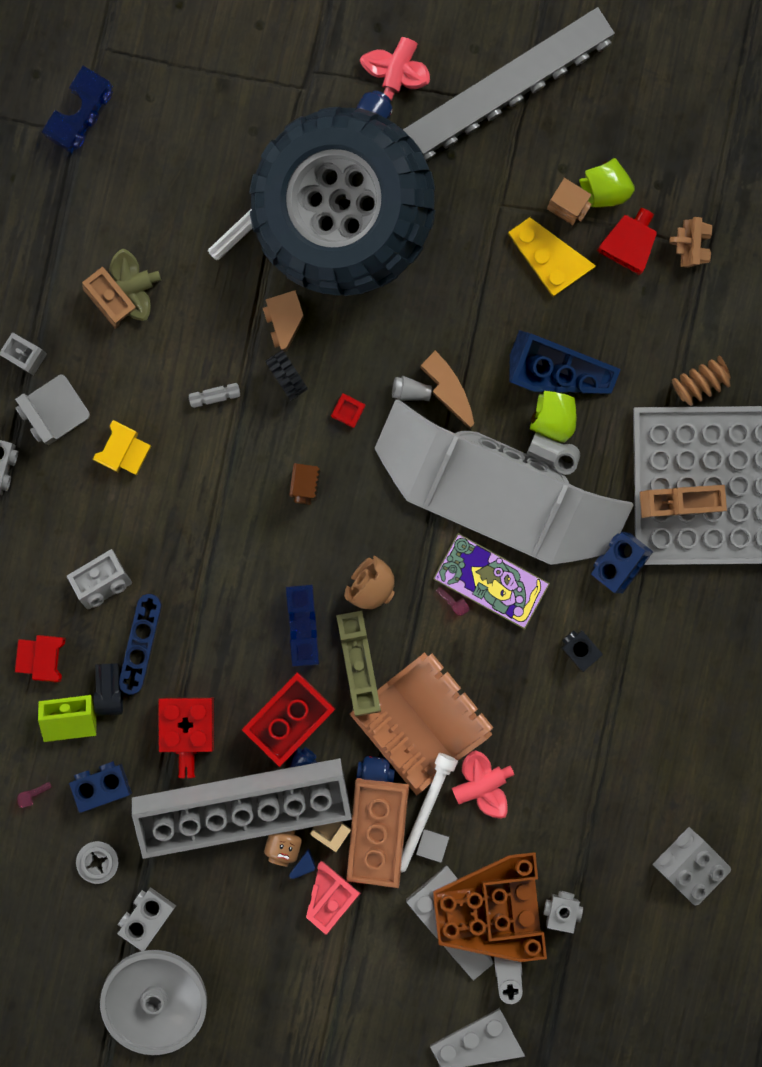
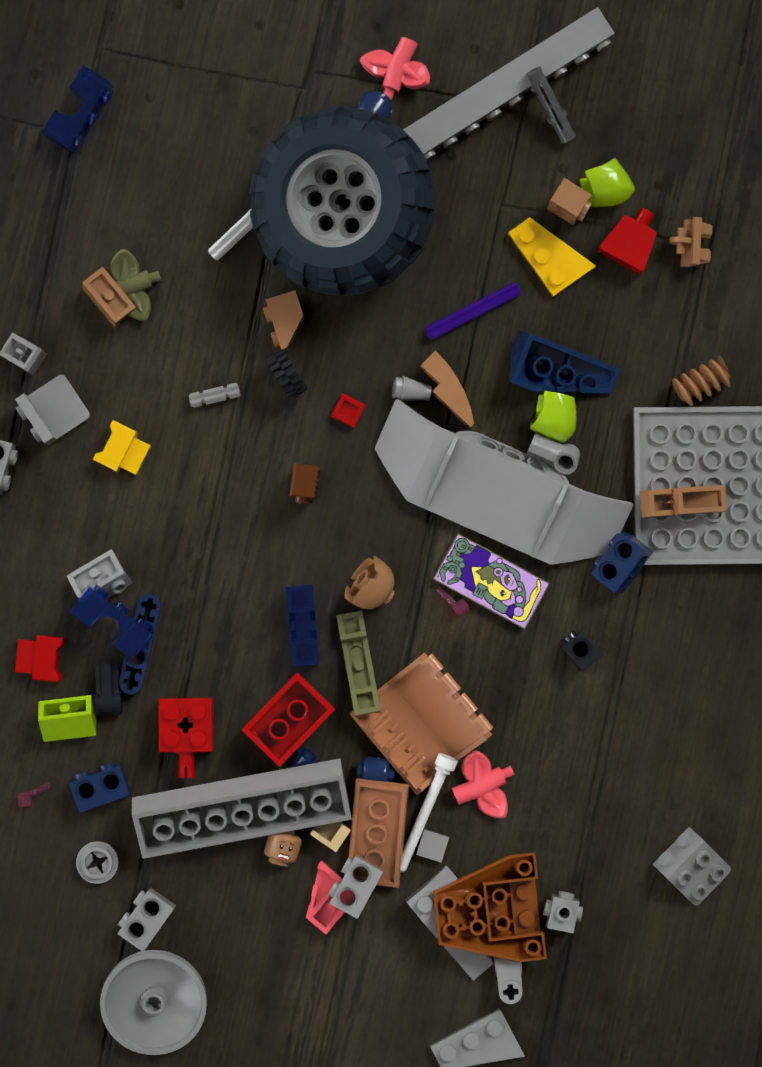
(131, 633): none -> clear blue arch
(304, 866): dark blue slope -> none
(361, 889): none -> light grey brick
(473, 310): none -> dark purple axle
(564, 131): none -> dark grey pin

